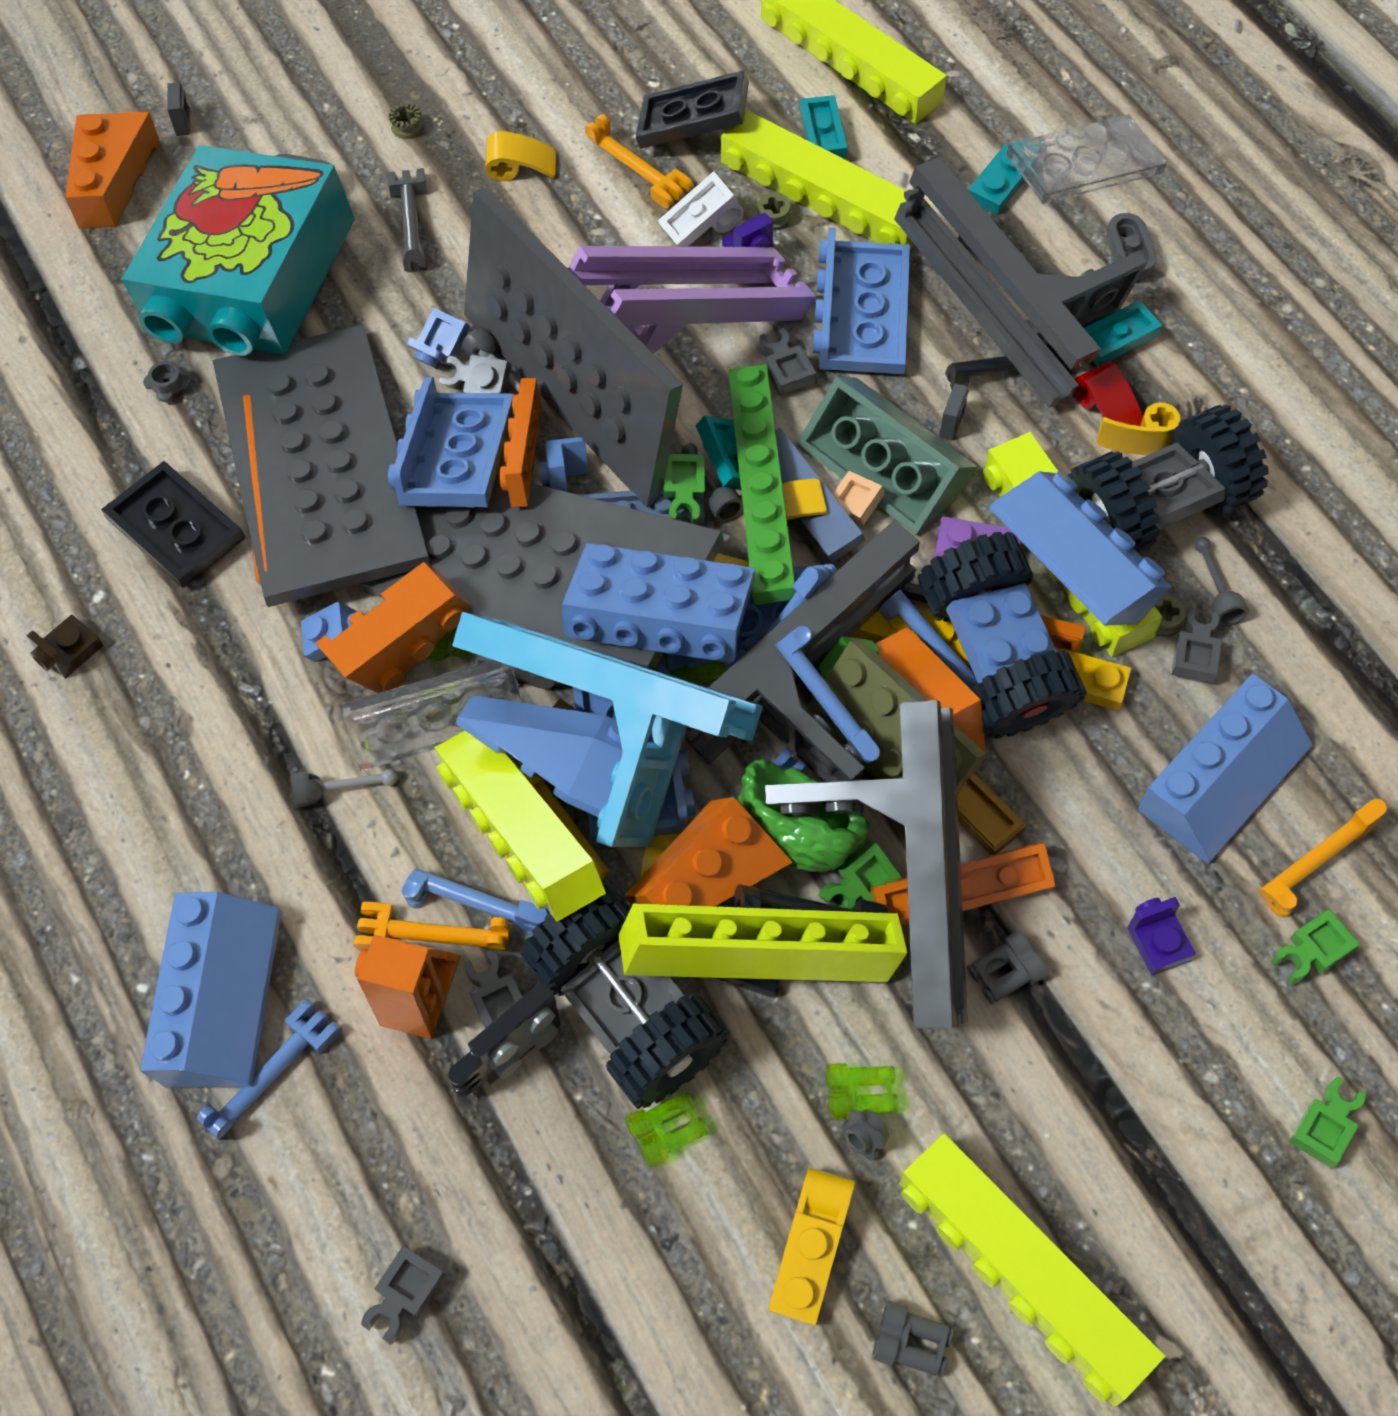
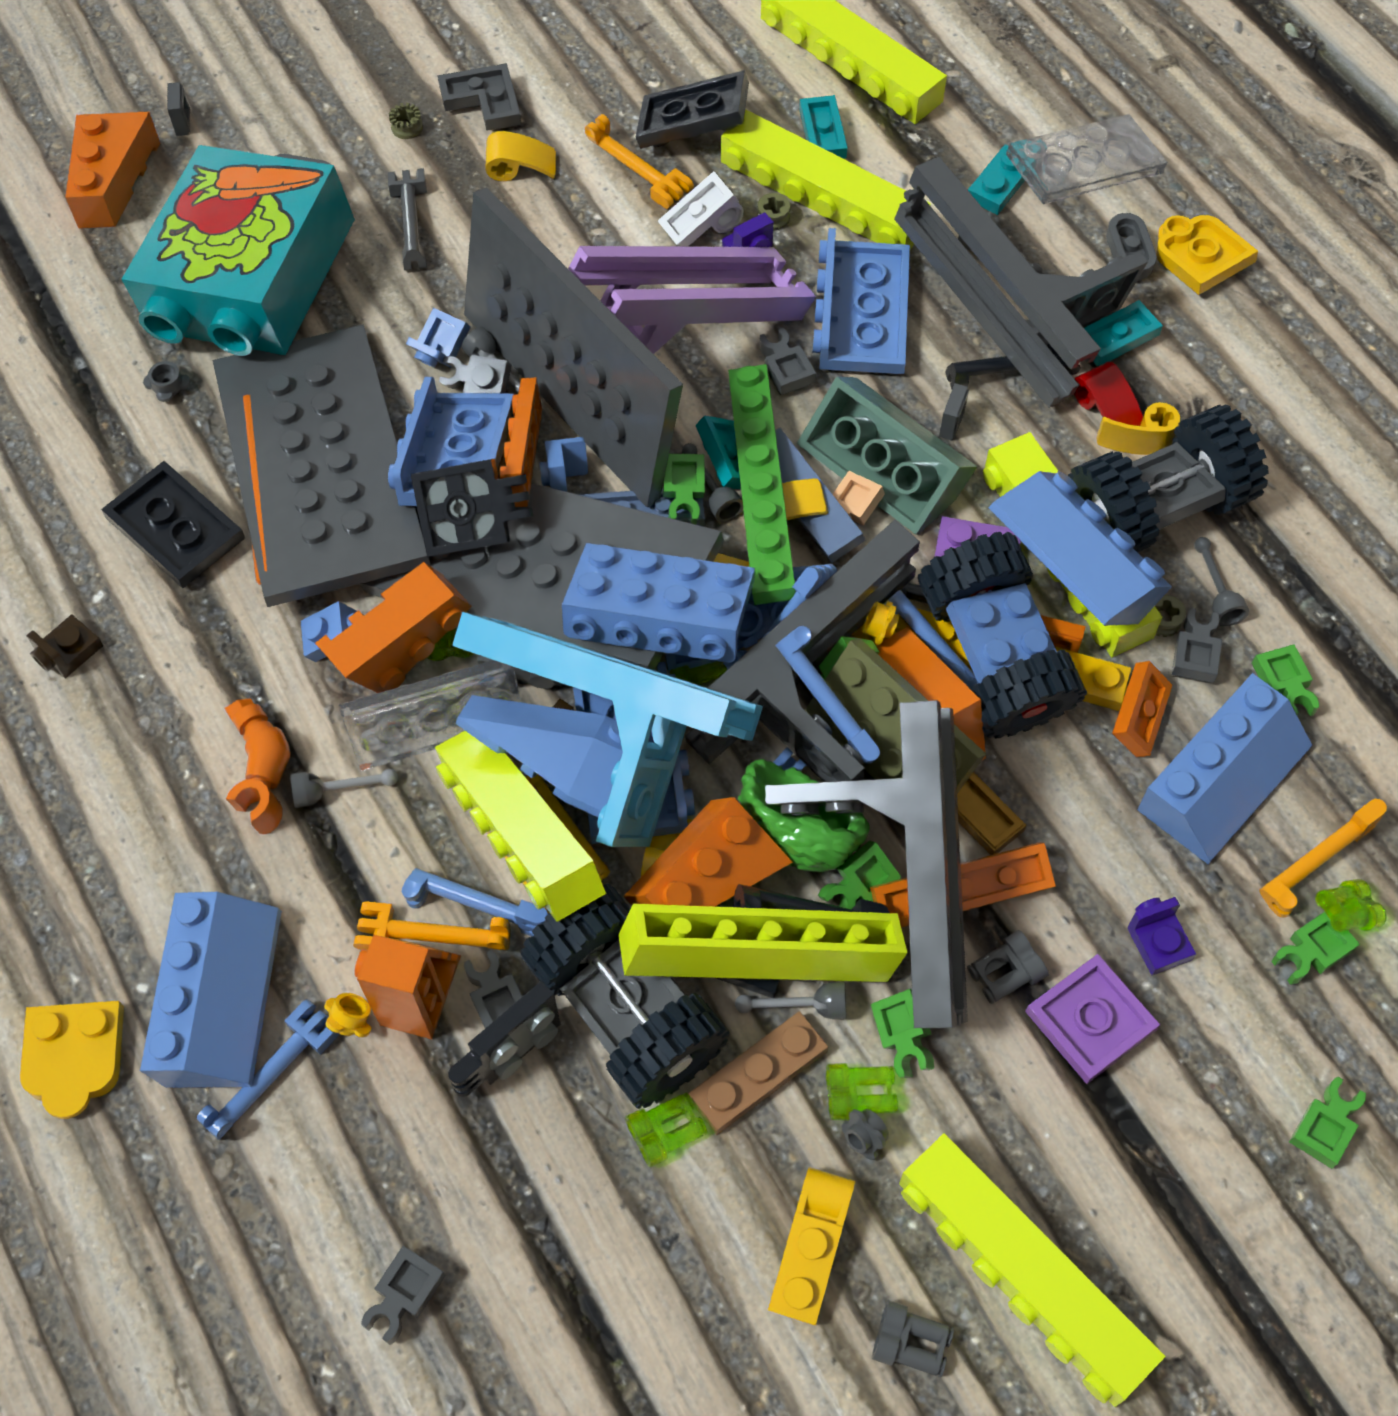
(71, 1054): none -> yellow plate
(266, 763): none -> orange piece
(348, 1015): none -> yellow plate
(466, 506): none -> black piece
(486, 87): none -> dark grey plate
(758, 1072): none -> medium nougat plate
(828, 1001): none -> hinge
(881, 621): none -> yellow plate
(897, 1031): none -> bright green plate
(1092, 1018): none -> medium lavender plate
(1142, 709): none -> orange plate
(1202, 251): none -> yellow plate
(1288, 675): none -> bright green plate
(1351, 906): none -> clear neon green piece

